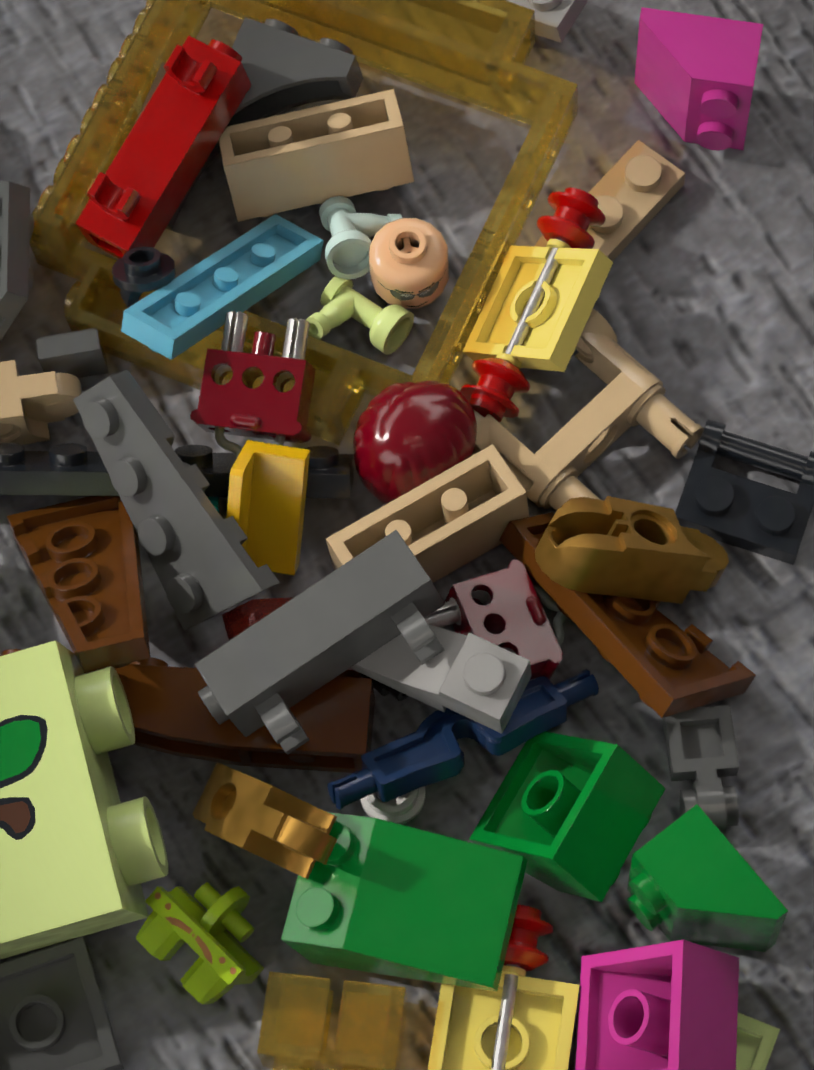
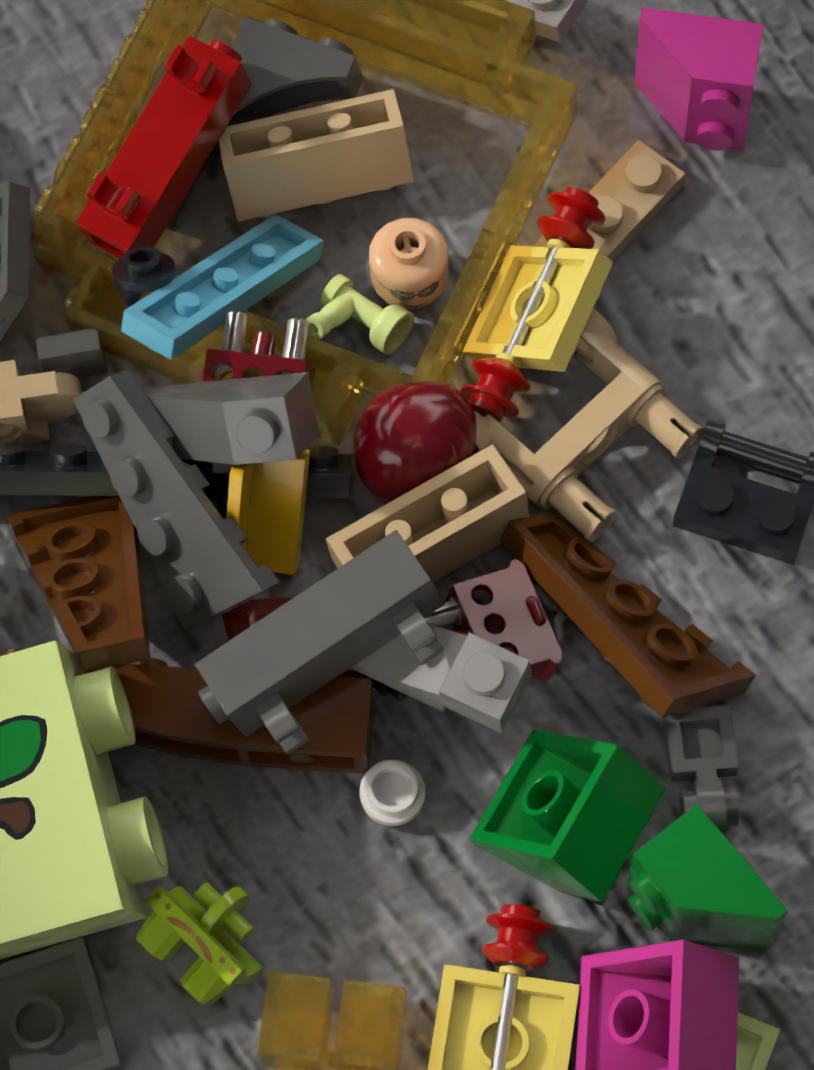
(239, 418): none -> dark grey slope
(265, 820): pearl gold piece -> none
(349, 246): light aqua piece -> none
(407, 905): green slope -> none
(433, 749): dark blue piece -> none
(628, 551): pearl gold piece -> none

